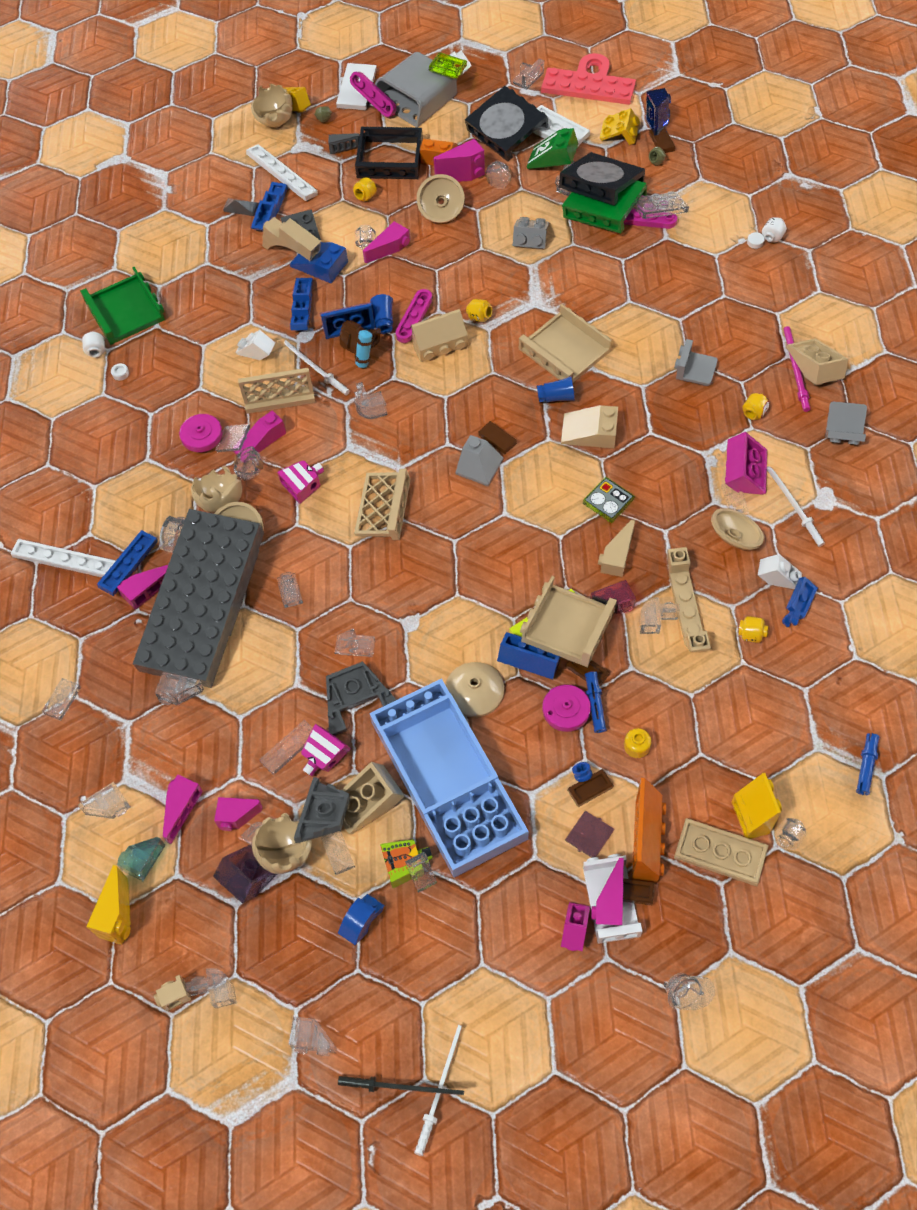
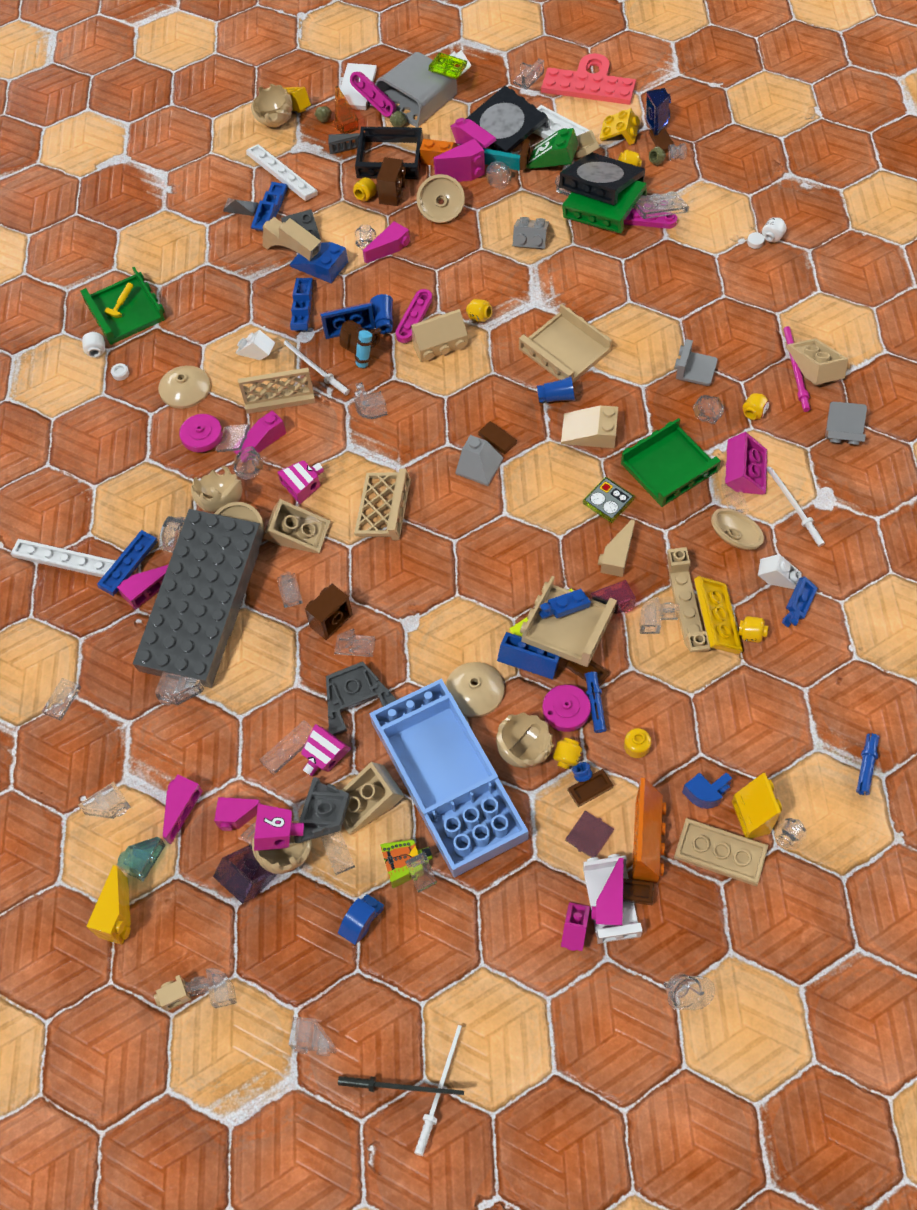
(114, 312): none -> yellow piece
(184, 387): none -> tan dish
(274, 828): none -> dark pink torso
(296, 528): none -> tan slope
(328, 611): none -> reddish brown brick
(345, 118): none -> clear orange slope
(391, 181): none -> reddish brown brick
(398, 119): none -> olive piece
(466, 130): none -> dark pink slope
(510, 159): none -> teal tile
(524, 156): none -> reddish brown tile
(524, 740): none -> tan piece
(565, 604): none -> blue plate
(567, 753): none -> yellow head
(587, 144): none -> tan panel
(630, 157): none -> yellow head
(668, 463): none -> green panel
(676, 152): none -> clear wheel
(703, 793): none -> blue brick
(708, 409): none -> clear hair
(718, 615): none -> yellow tile

